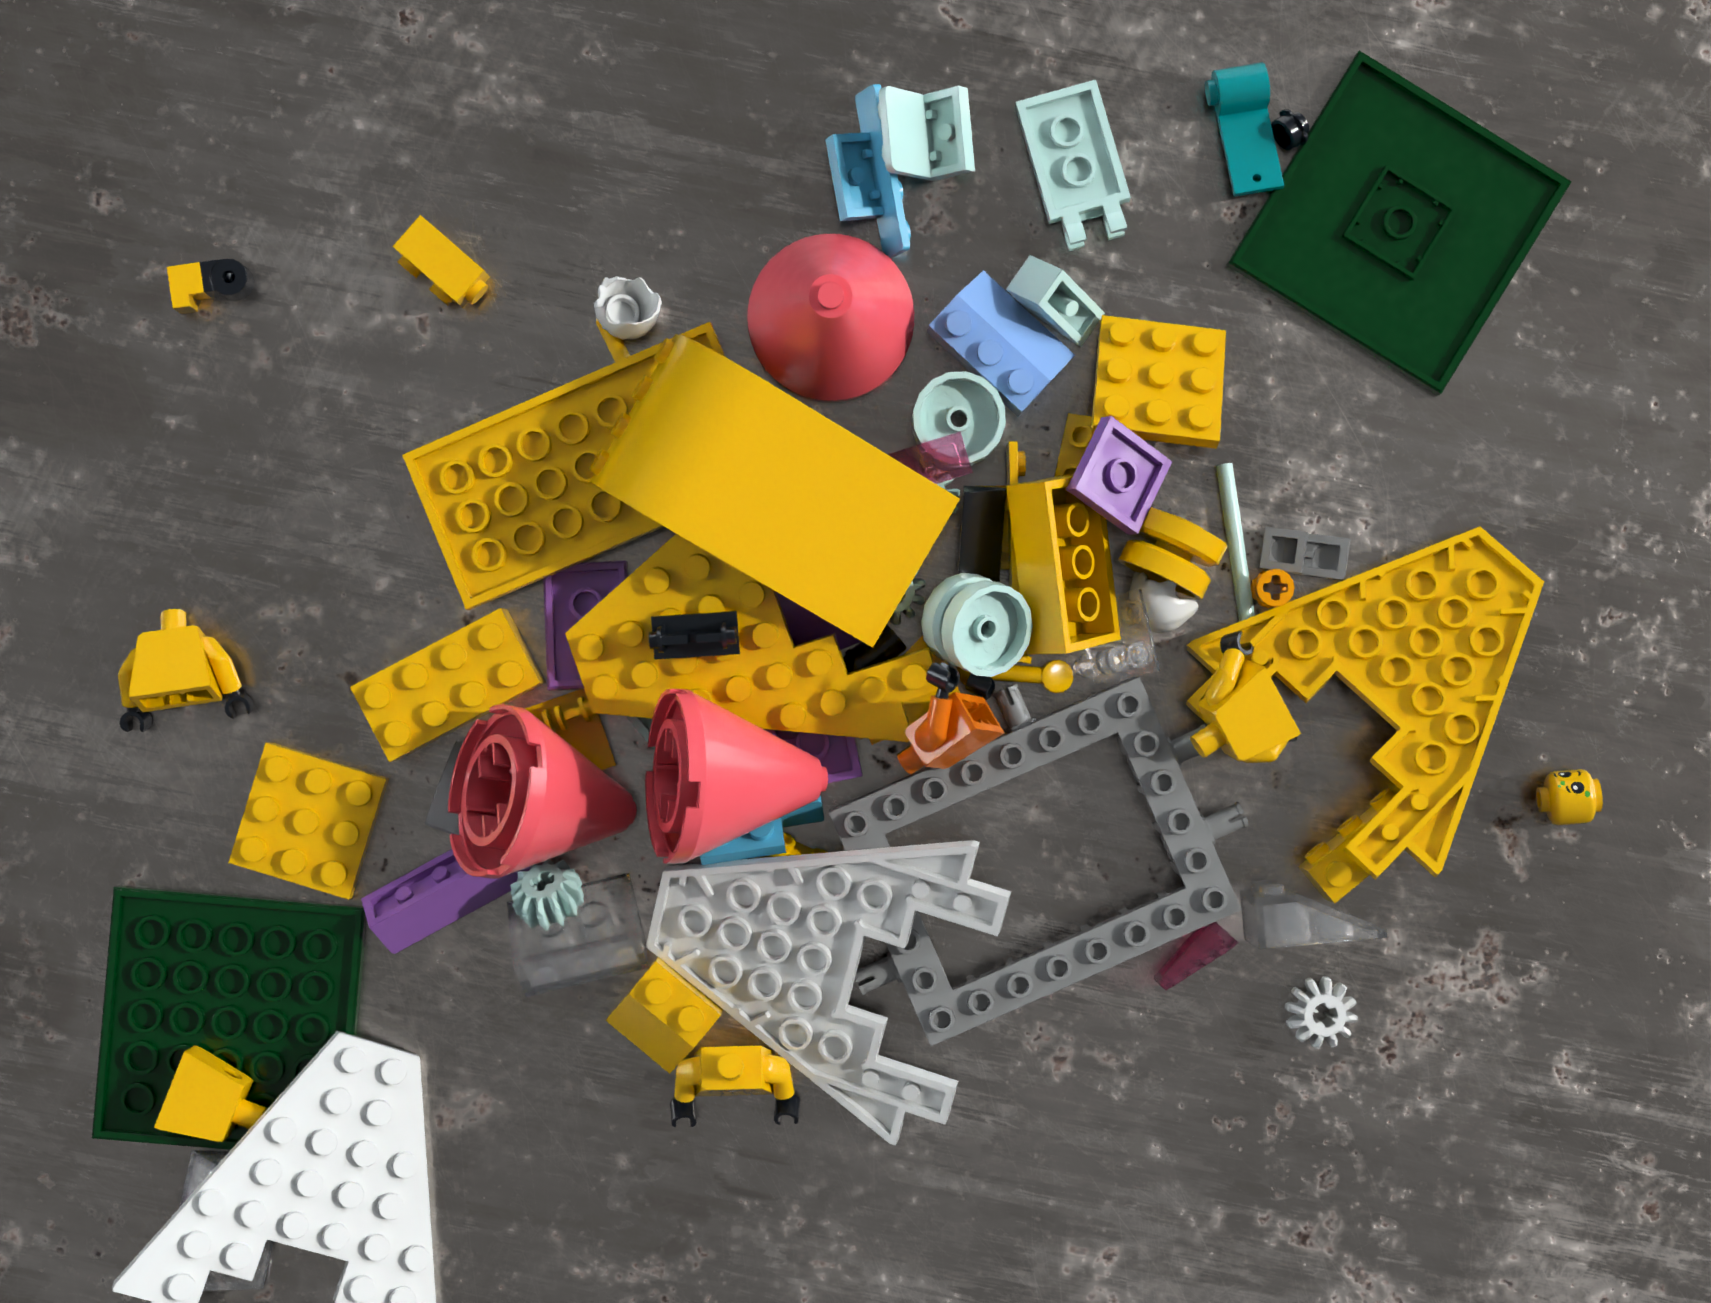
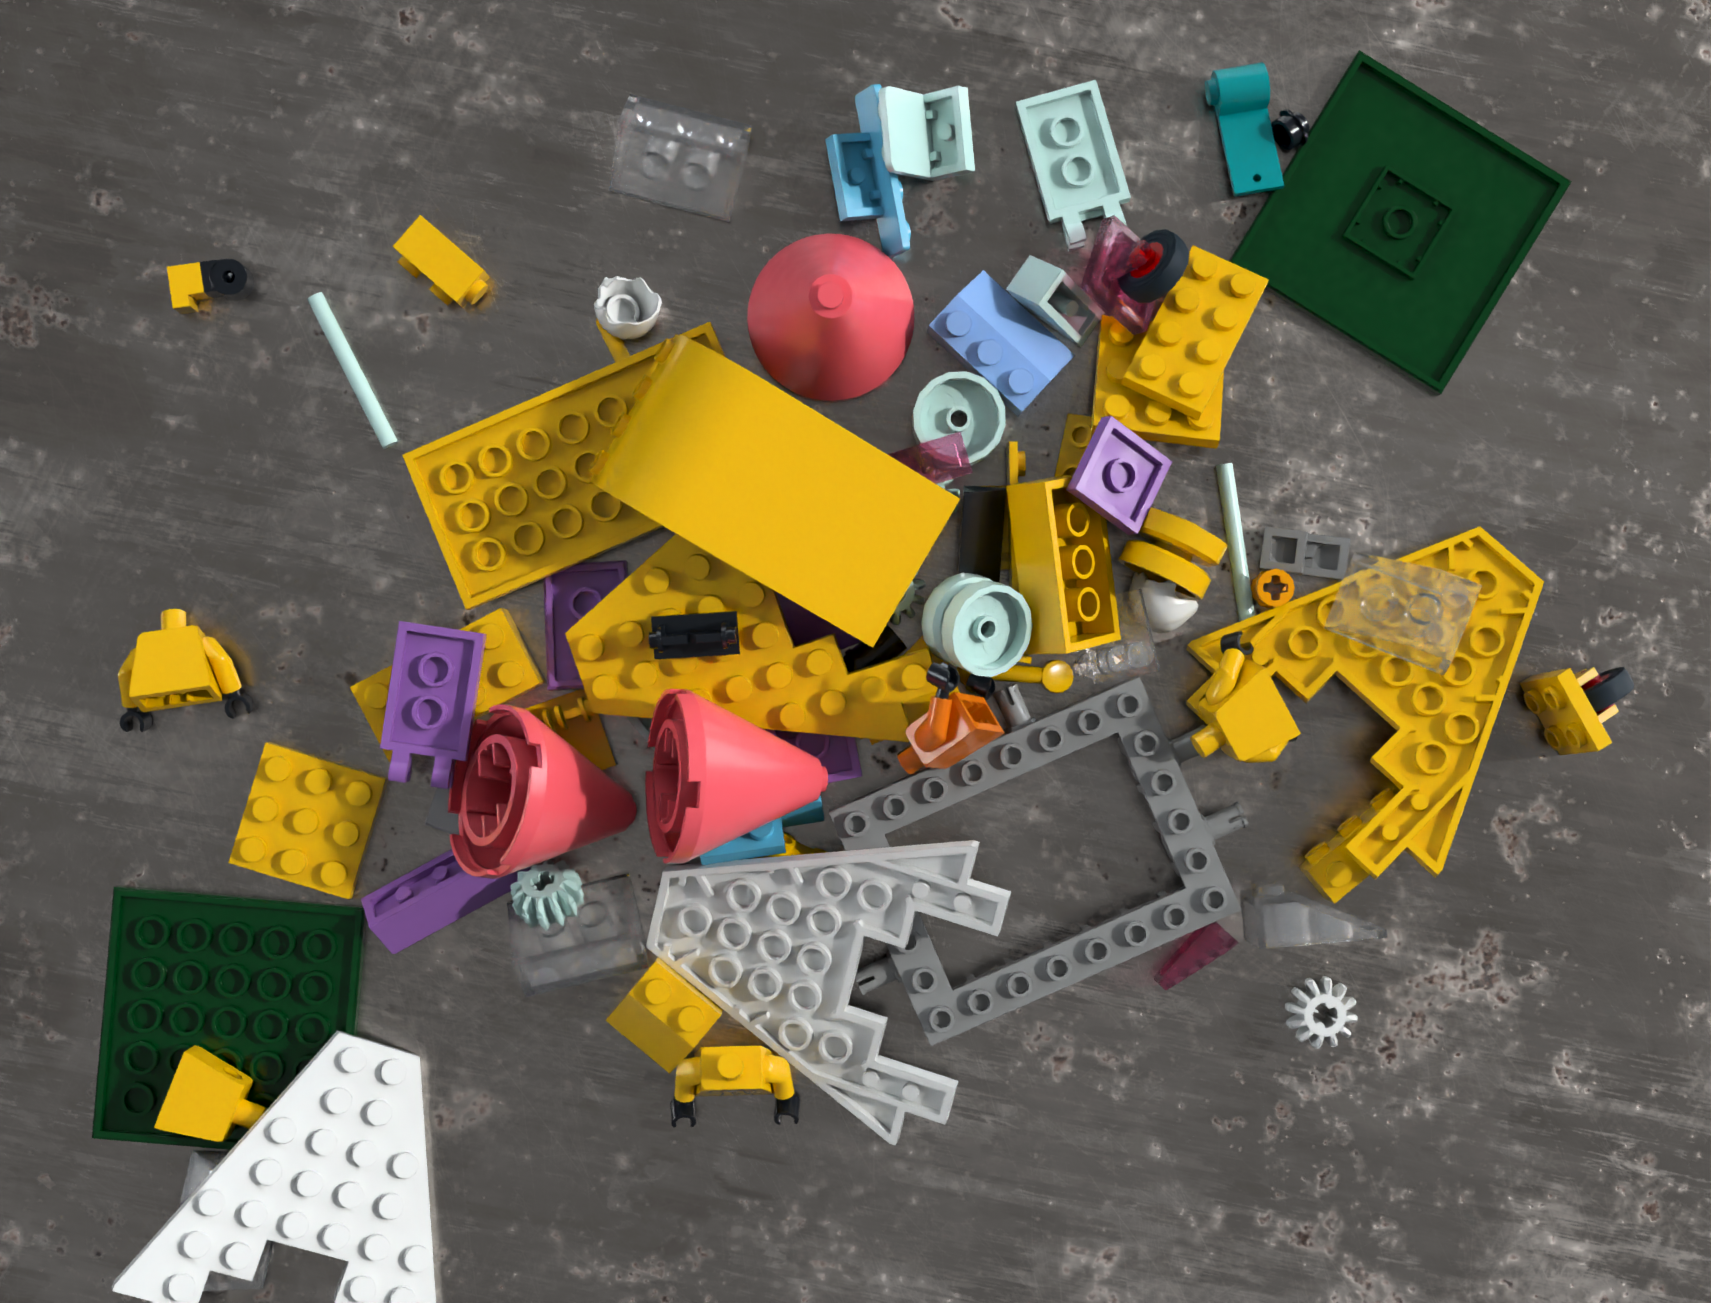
(352, 370): none -> light aqua bar
(432, 699): none -> medium lavender tile
(679, 157): none -> clear slope
(1133, 272): none -> plate
(1195, 333): none -> yellow plate
(1403, 609): none -> clear slope
(1570, 797): yellow head -> none
(1576, 706): none -> yellow plate

